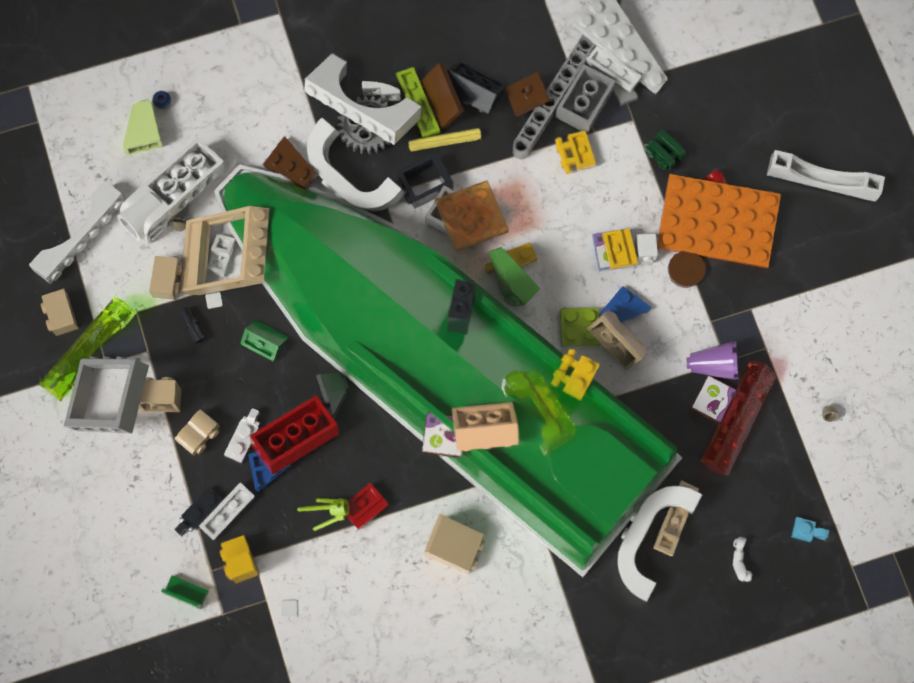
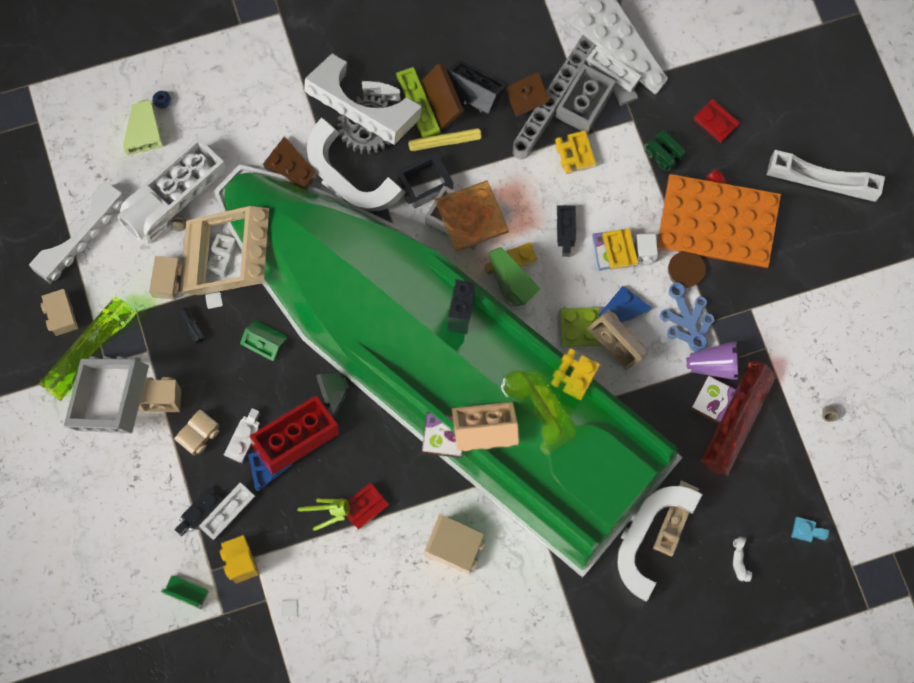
(566, 228): none -> black hinge
(688, 321): none -> medium blue plant
(716, 121): none -> red plate

